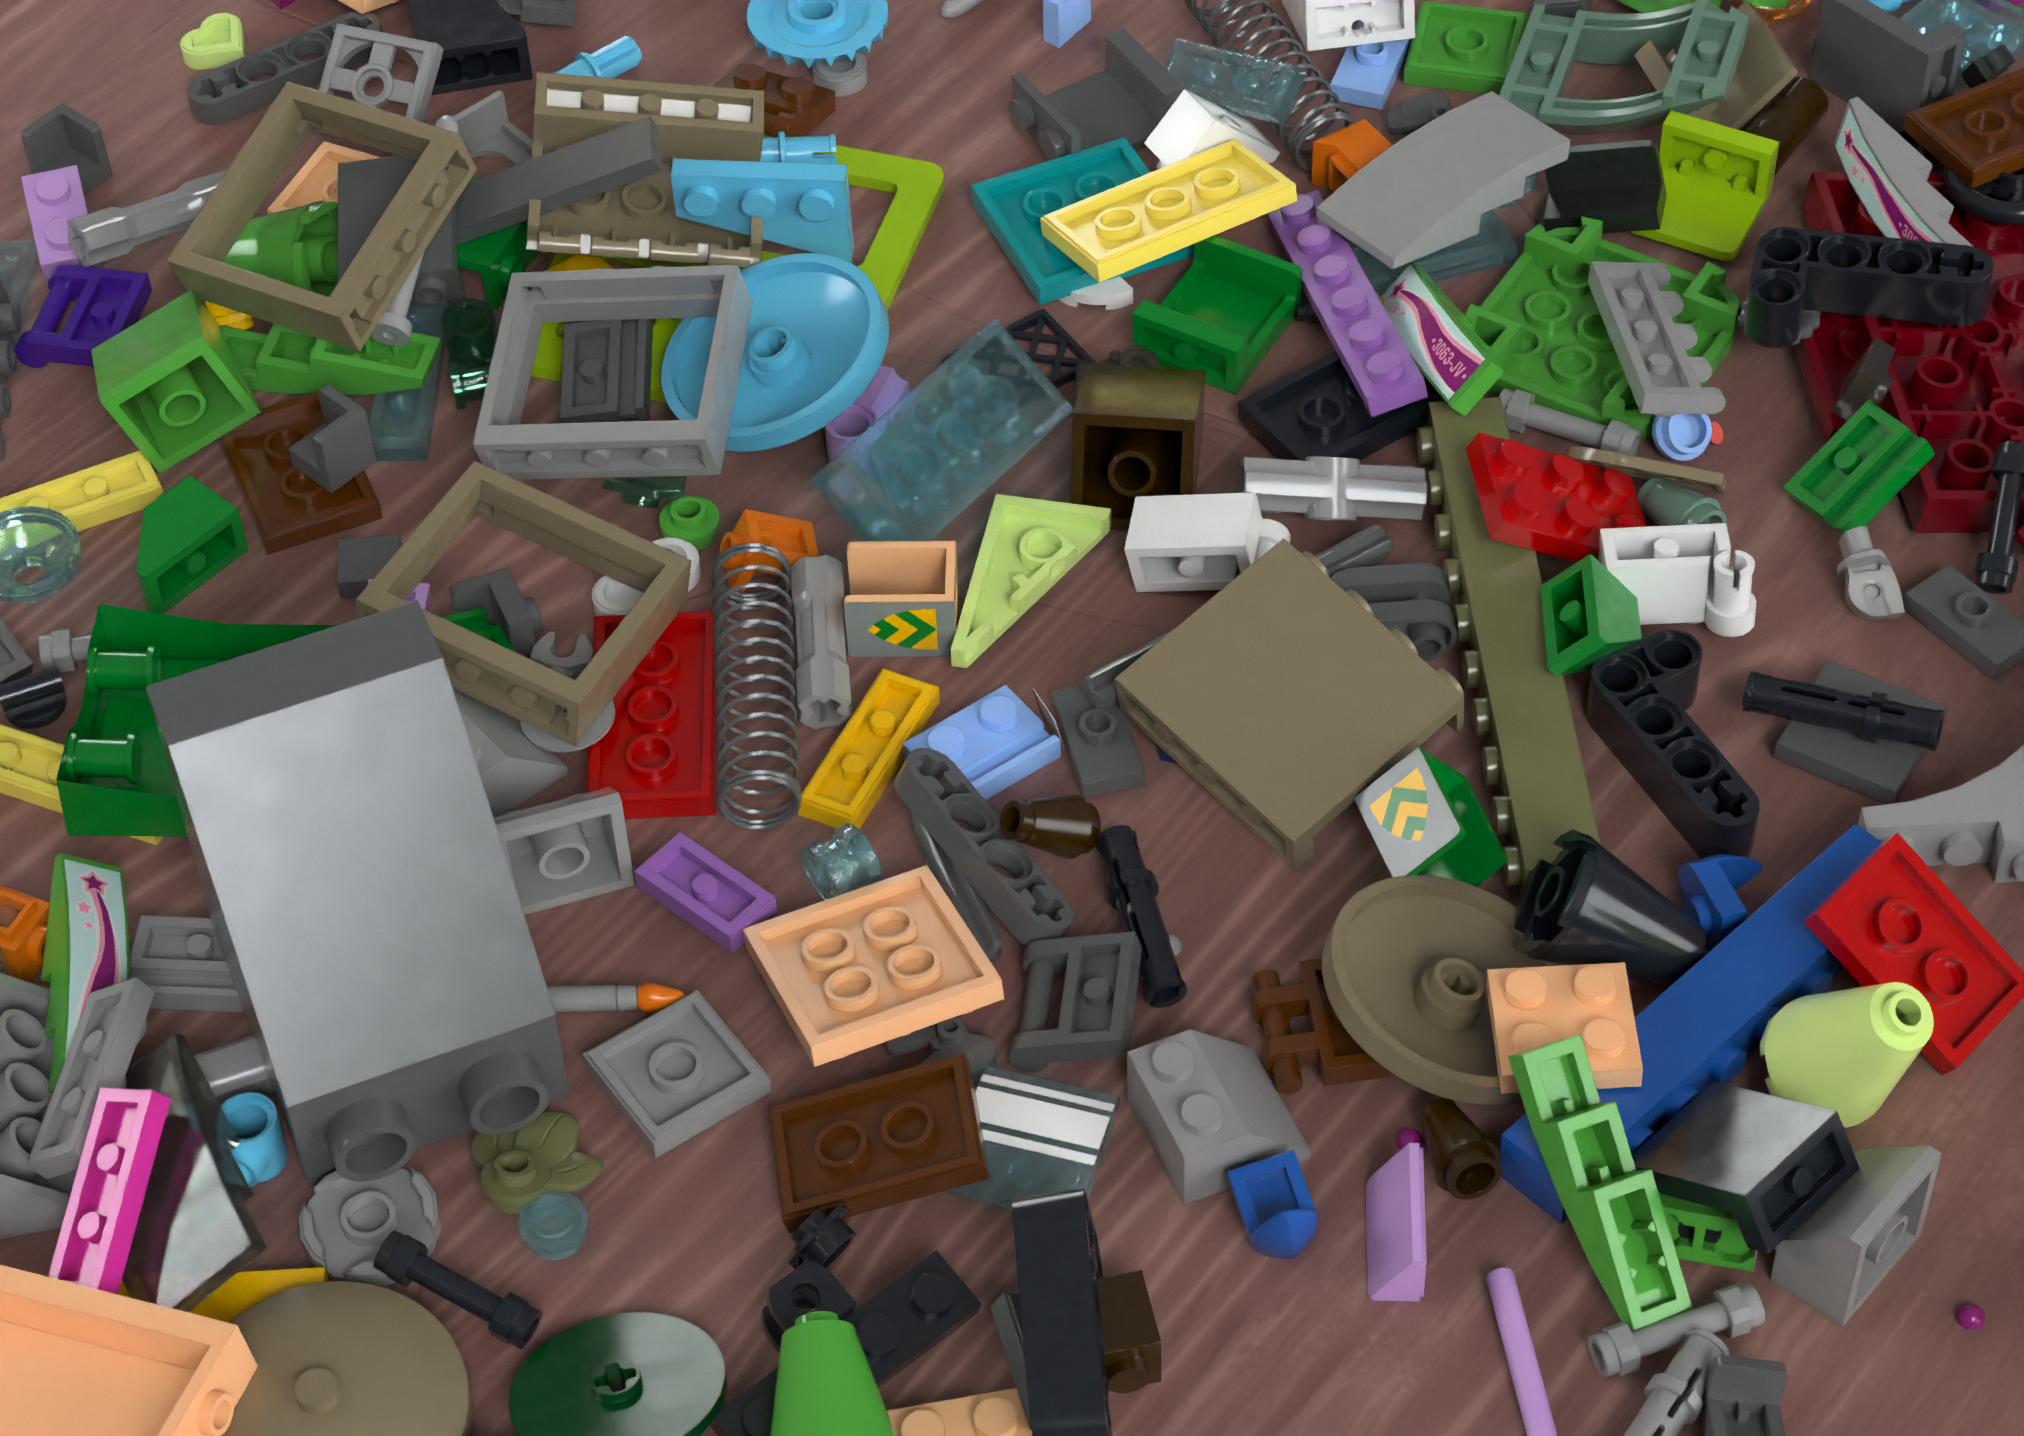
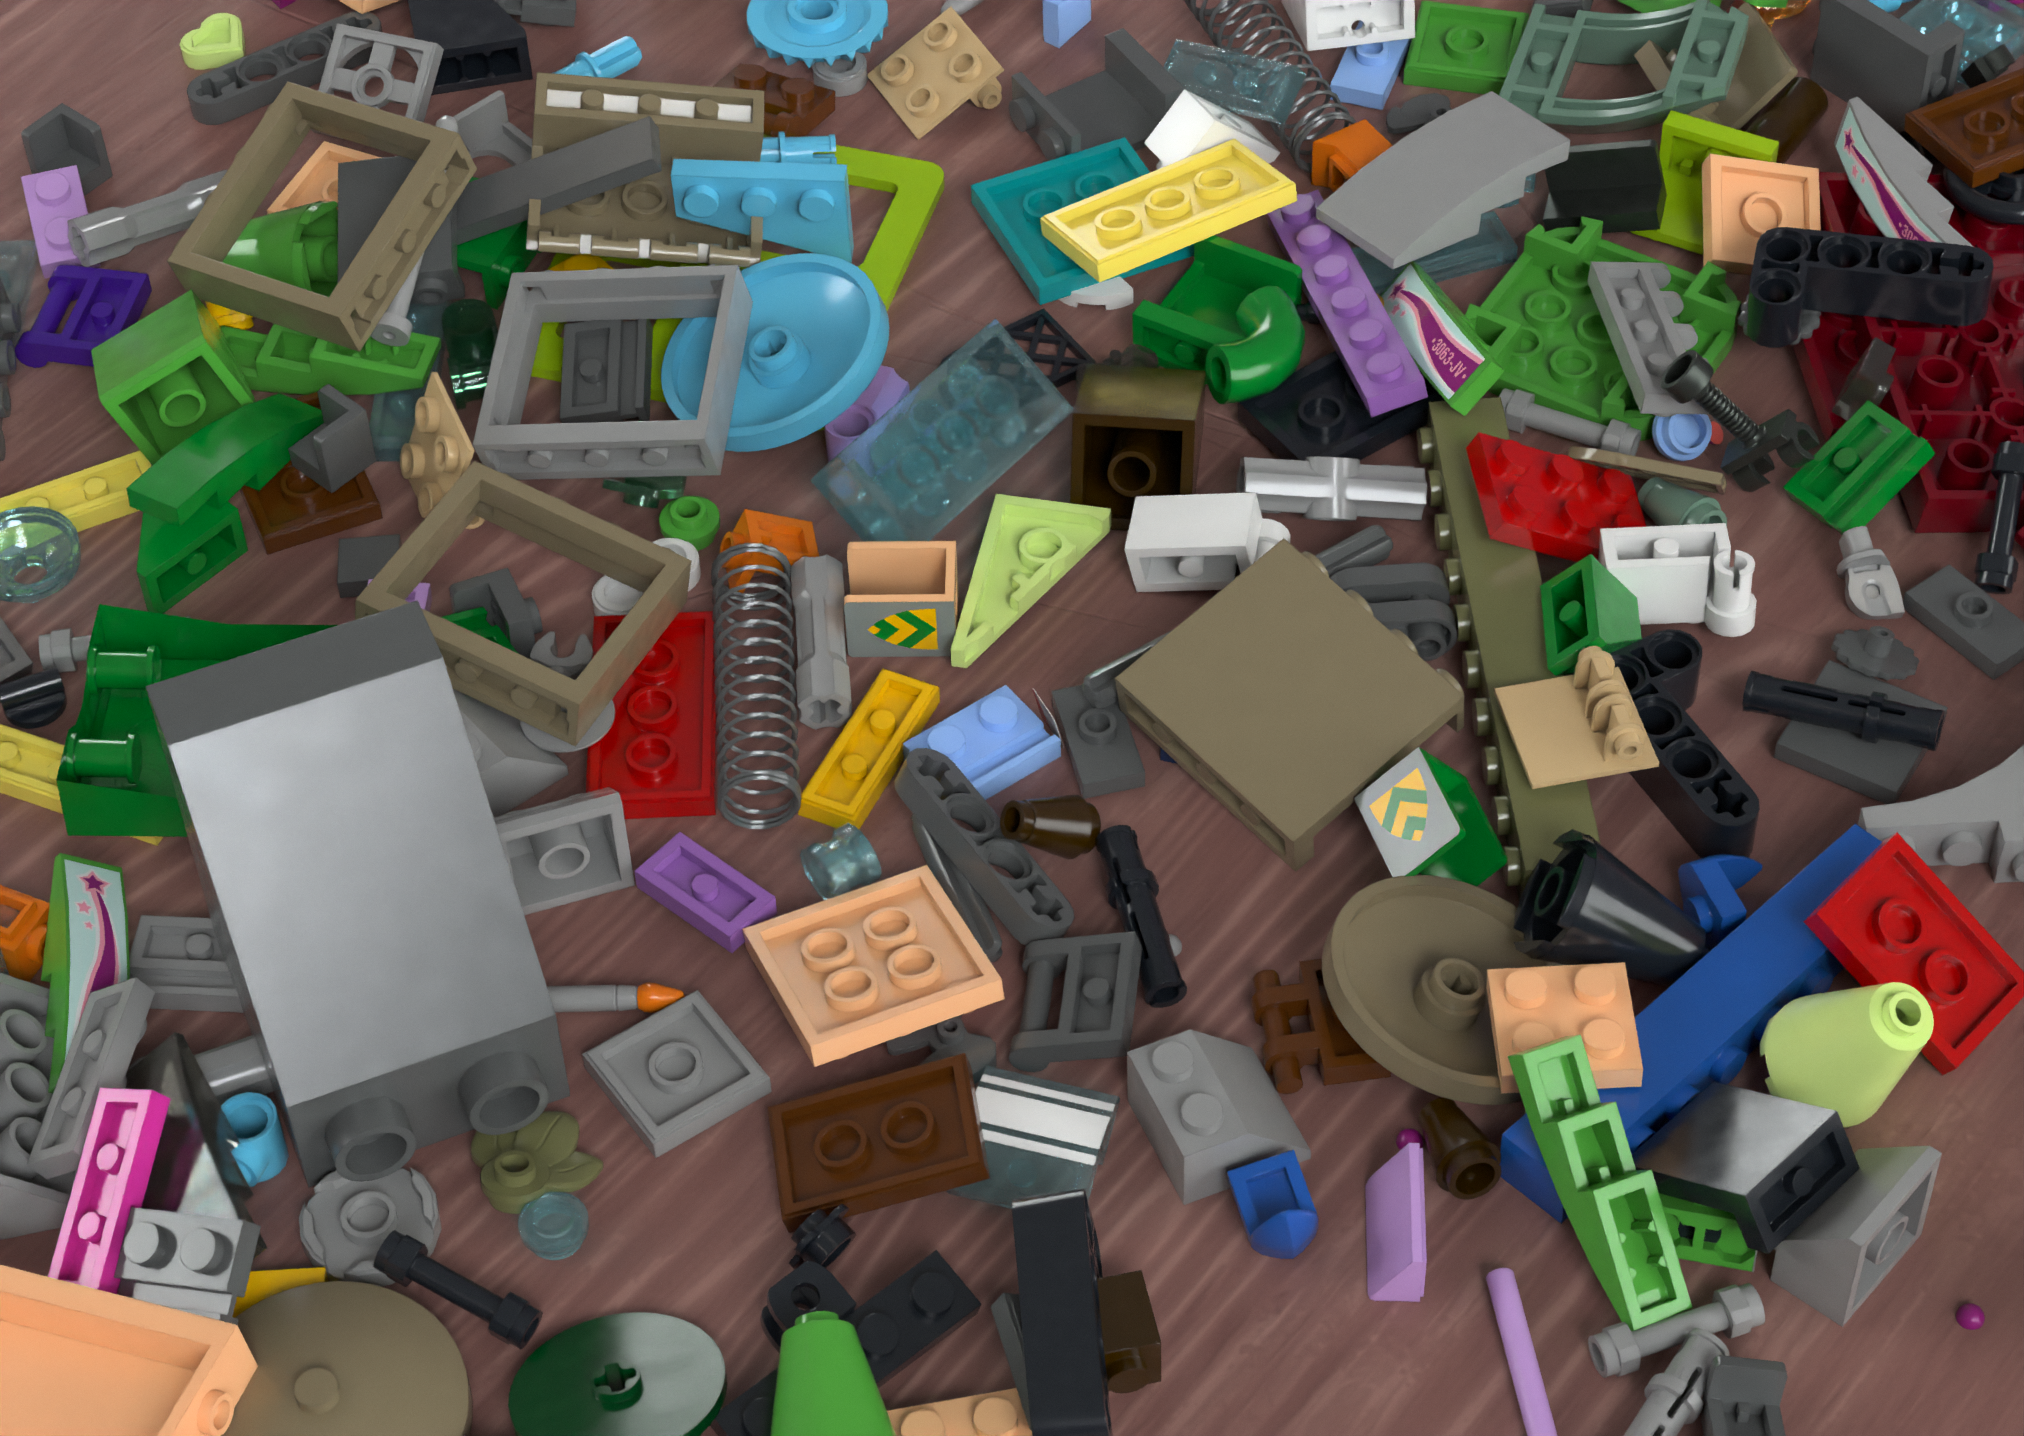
(186, 1261): none -> plate
(223, 457): none -> green slope
(436, 450): none -> tan hinge
(938, 74): none -> tan hinge
(1265, 355): none -> green cylinder
(1576, 724): none -> tan hinge
(1746, 200): none -> light nougat plate
(1747, 454): none -> pearl dark grey bar
(1875, 653): none -> dark grey piece

